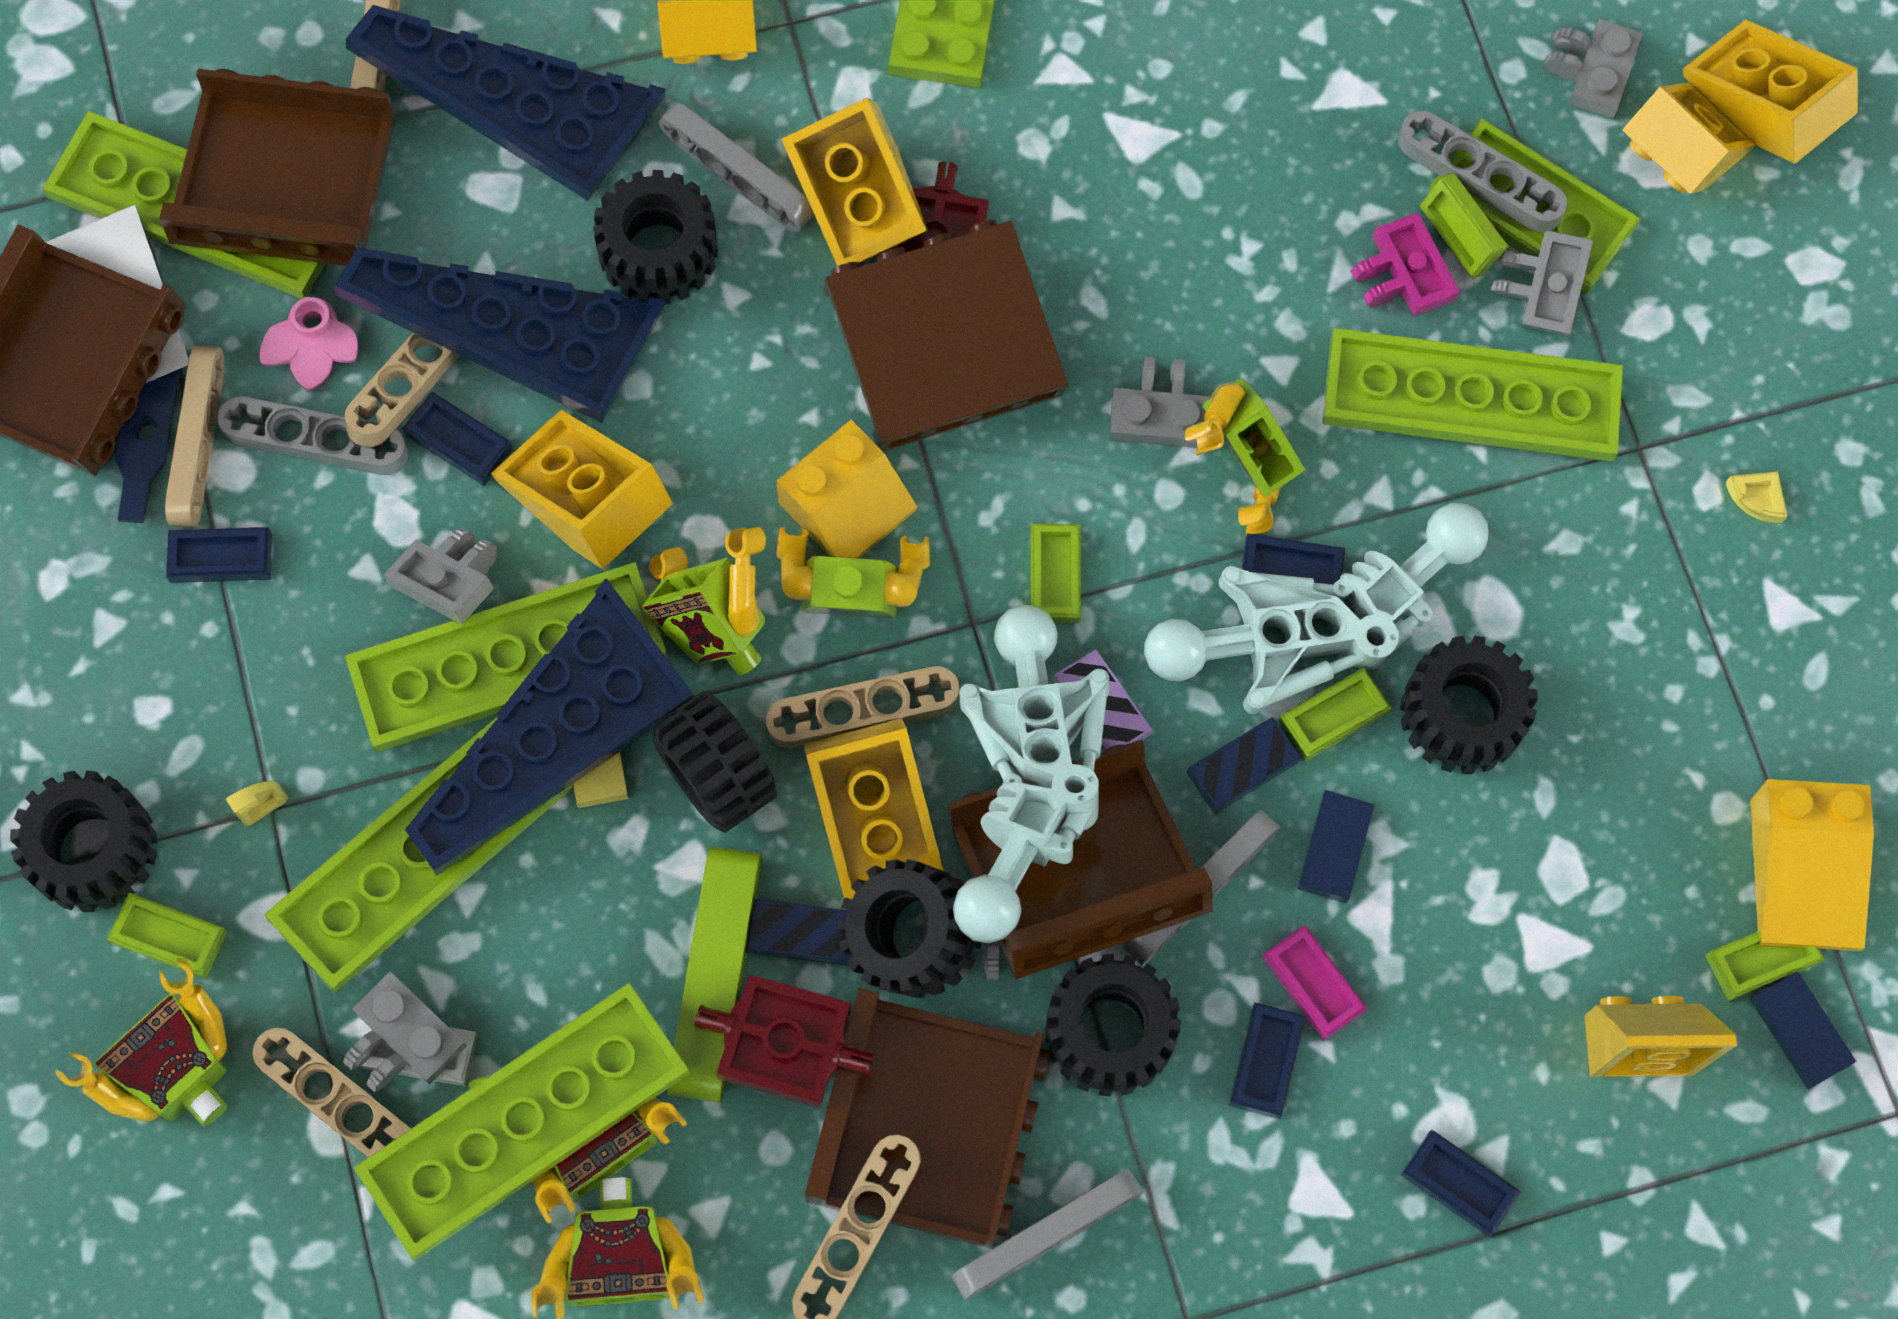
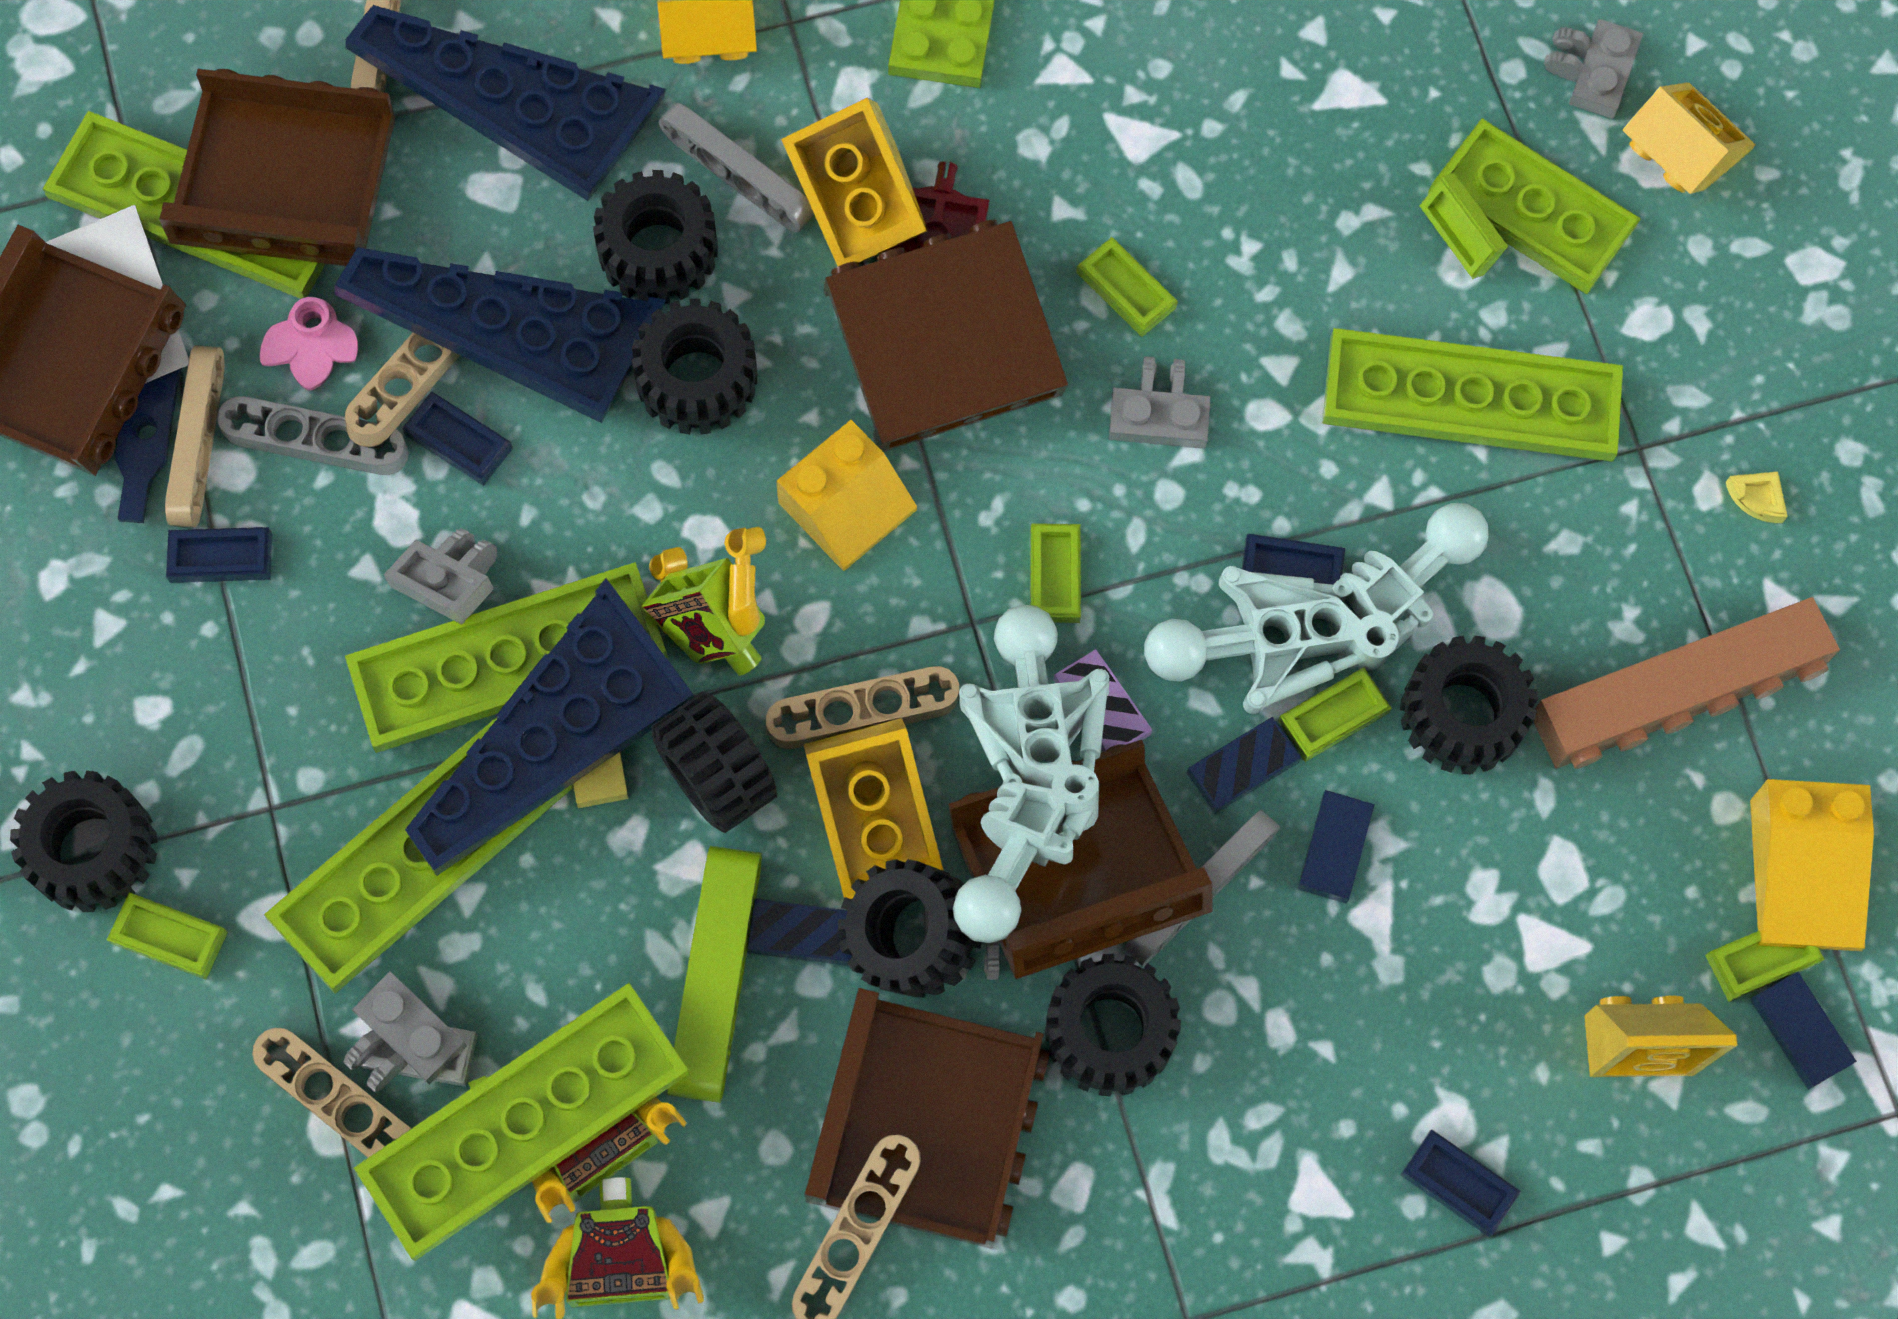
(163, 1060): torso -> none
(257, 801): light yellow tile -> none
(584, 487): yellow slope -> none
(690, 331): none -> black tyre
(784, 1041): dark red plate -> none
(850, 584): torso -> none
(1047, 1234): light grey beam -> none
(1126, 286): none -> lime tile
(1256, 441): torso -> none
(1267, 1060): dark blue tile -> none
(1314, 982): dark pink tile -> none
(1413, 263): dark pink hinge -> none
(1486, 164): light grey beam -> none
(1555, 281): light grey hinge -> none
(1685, 683): none -> nougat brick
(1776, 89): yellow slope -> none

